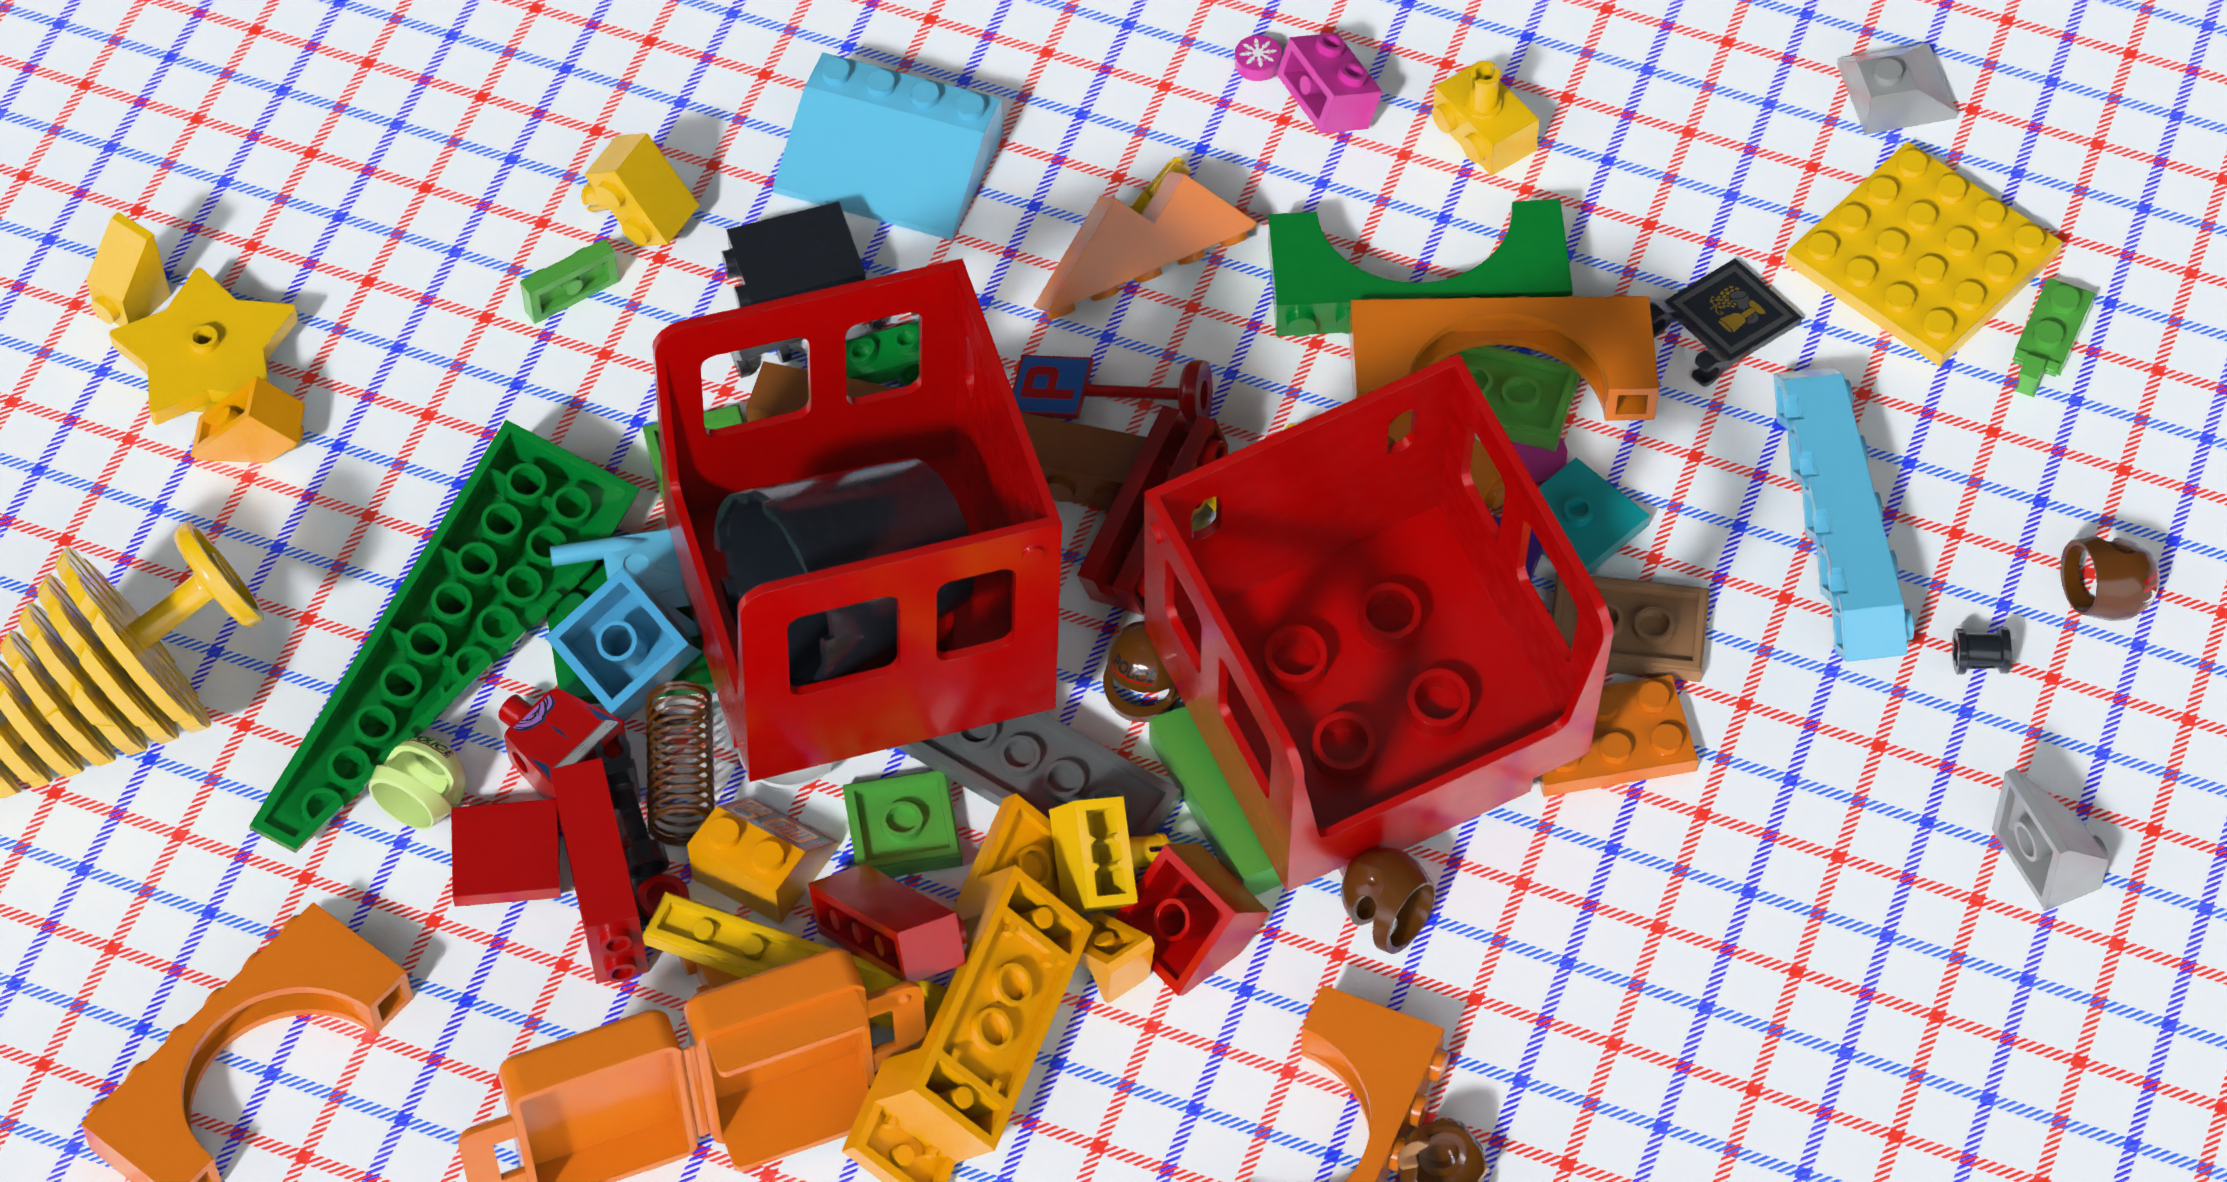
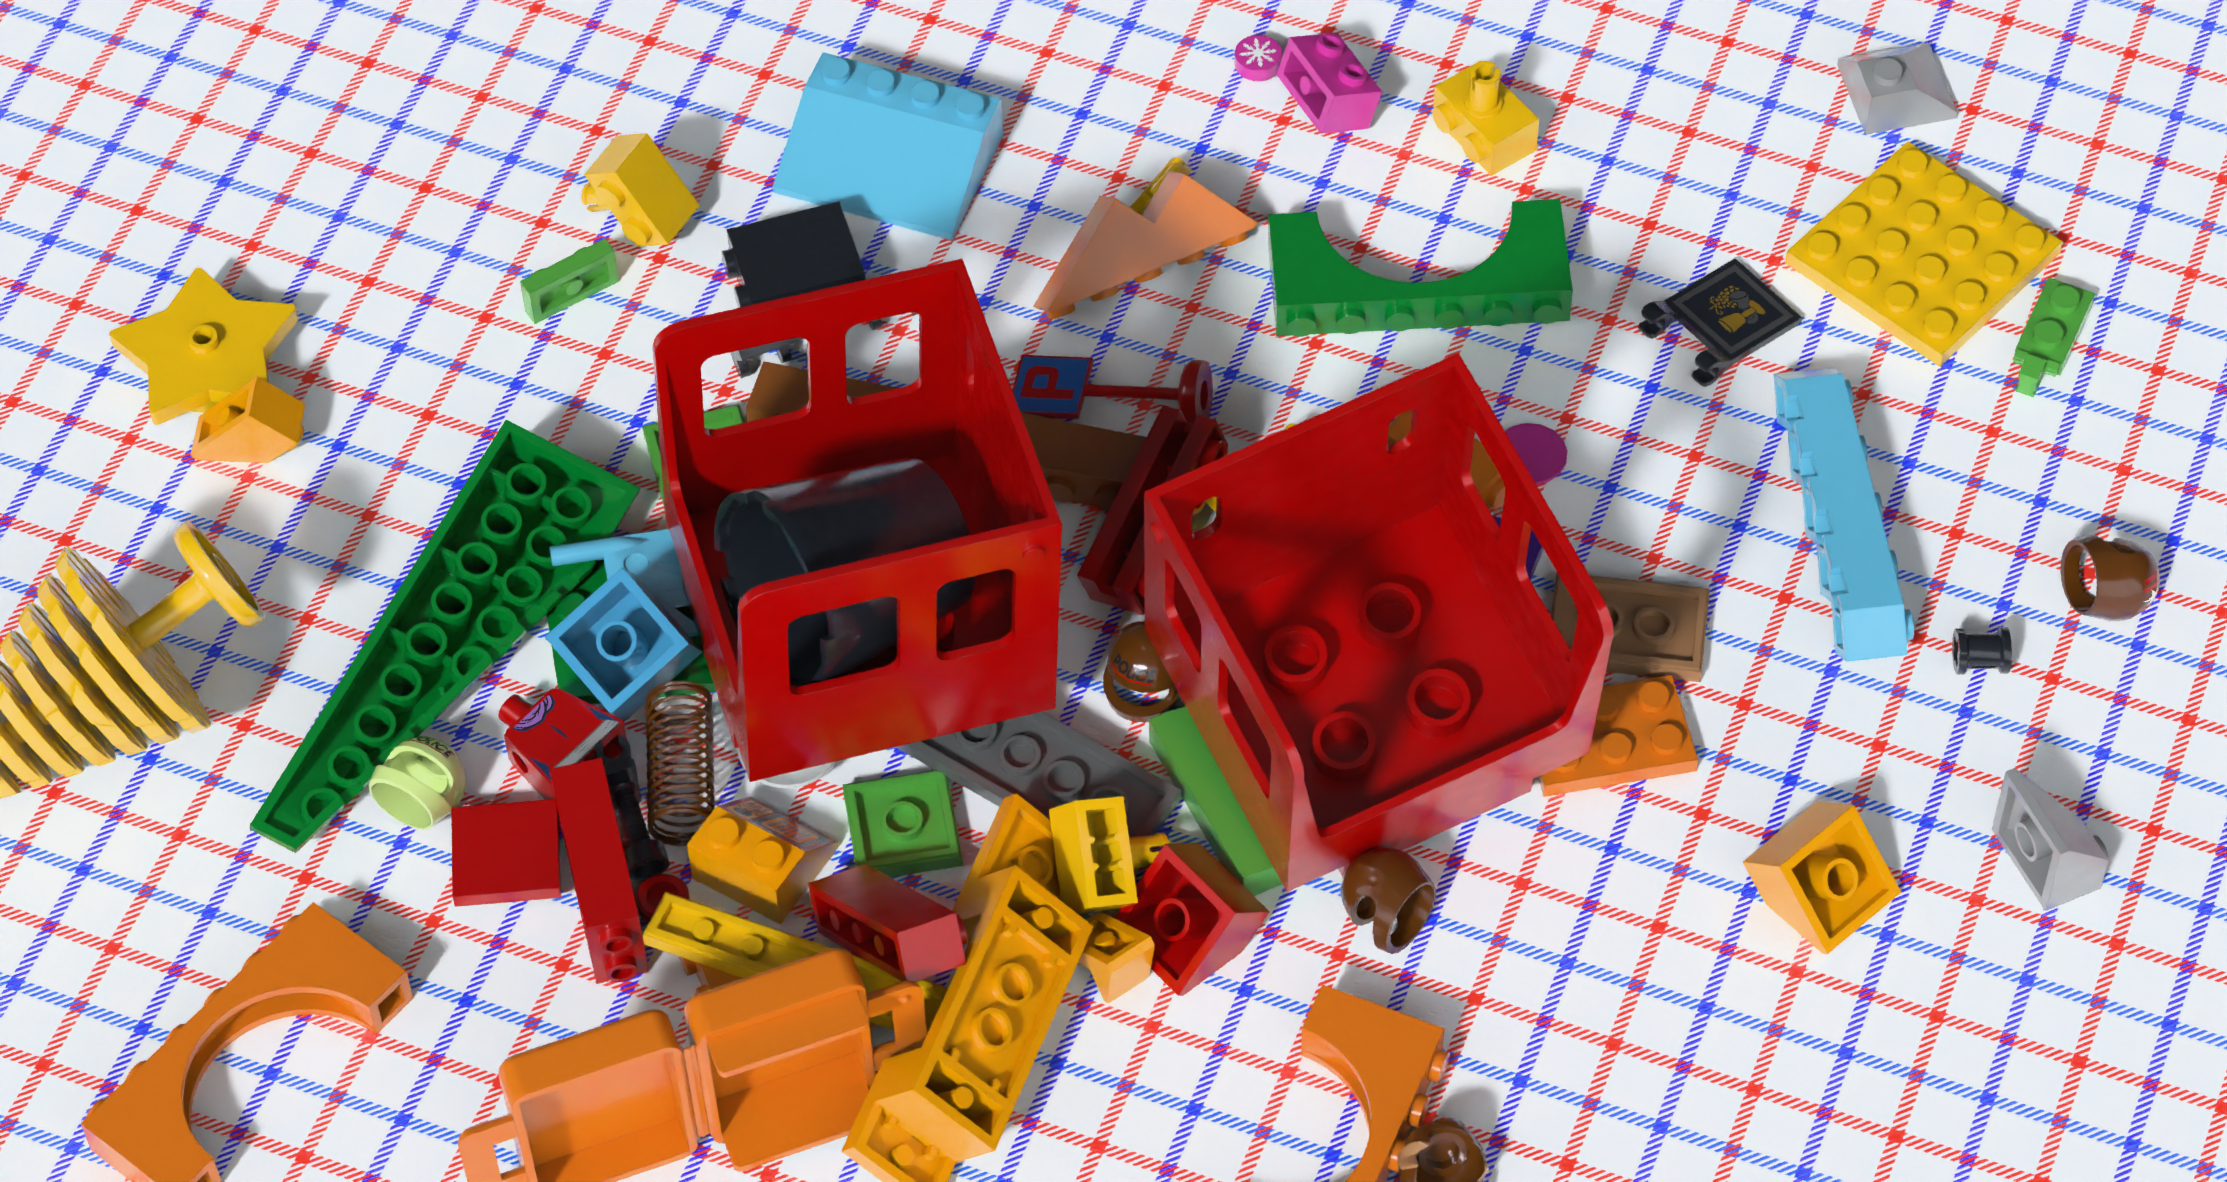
(127, 273): yellow slope -> none
(885, 355): green plate -> none
(1524, 392): bright green tile -> none
(1592, 513): teal plate -> none
(1598, 336): orange arch -> none
(1823, 874): none -> light orange slope

